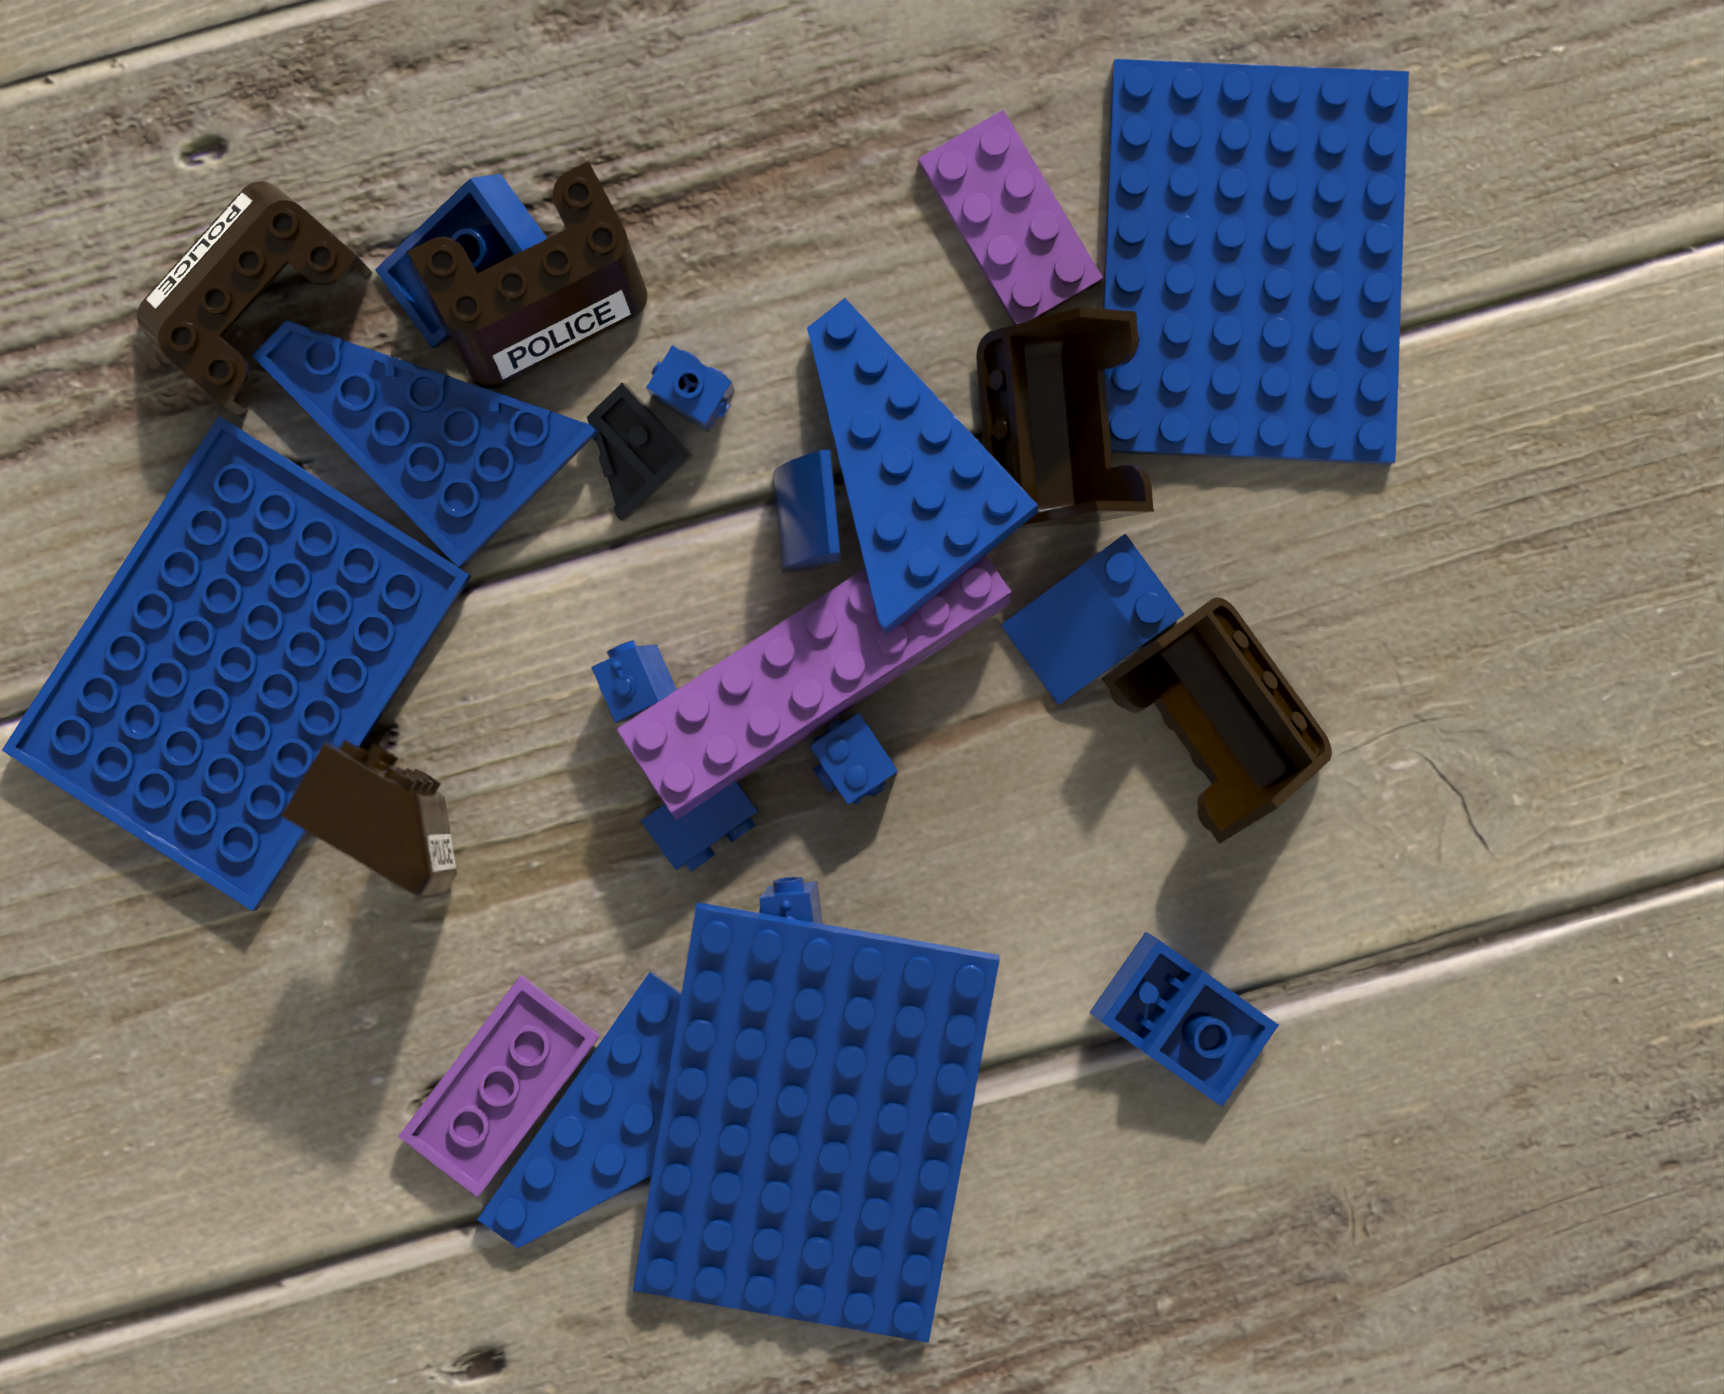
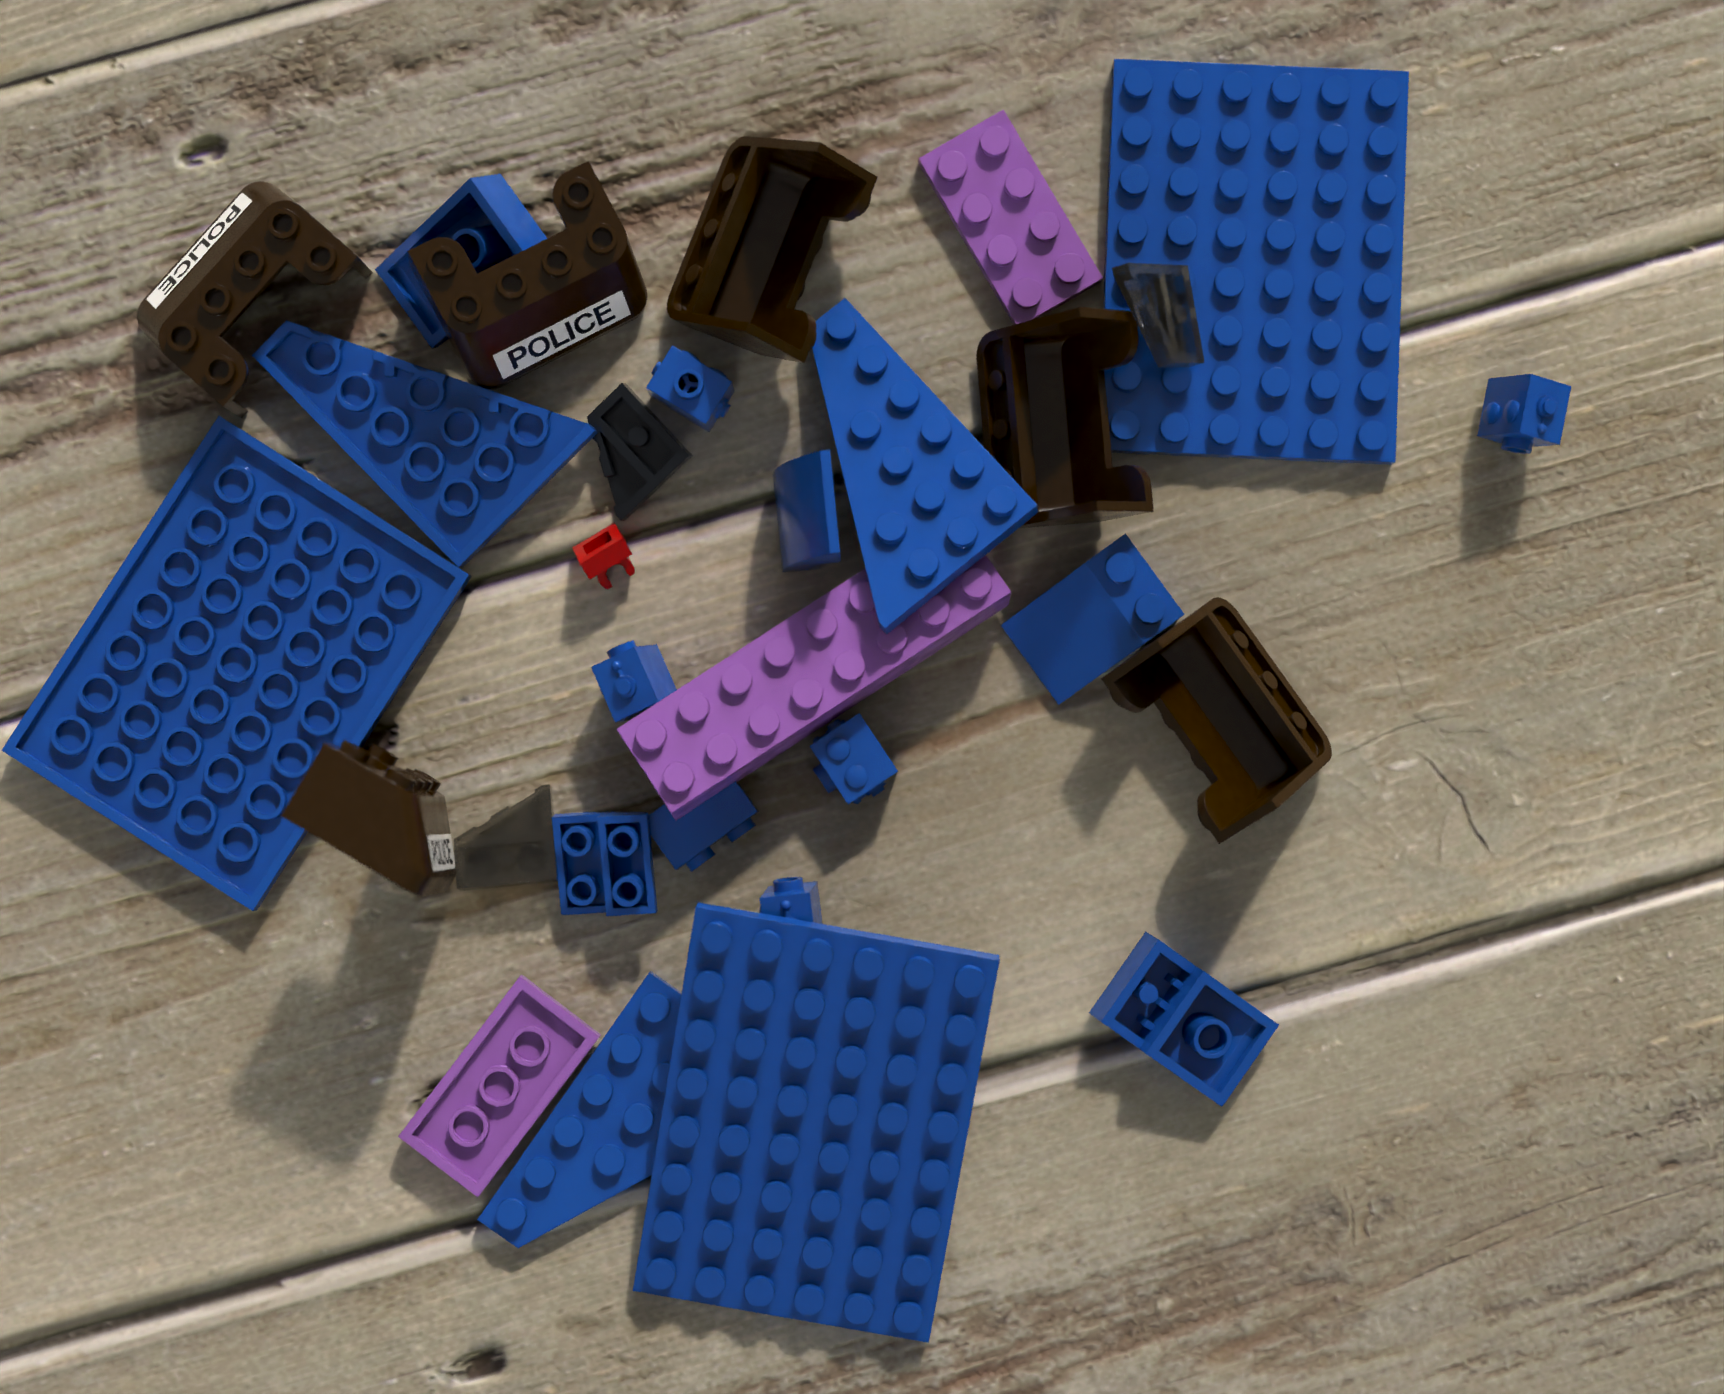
(510, 847): none -> clear smoke wing
(602, 552): none -> red tile
(604, 863): none -> blue slope
(760, 242): none -> dark brown windscreen
(1163, 310): none -> clear smoke wing
(1524, 412): none -> blue head

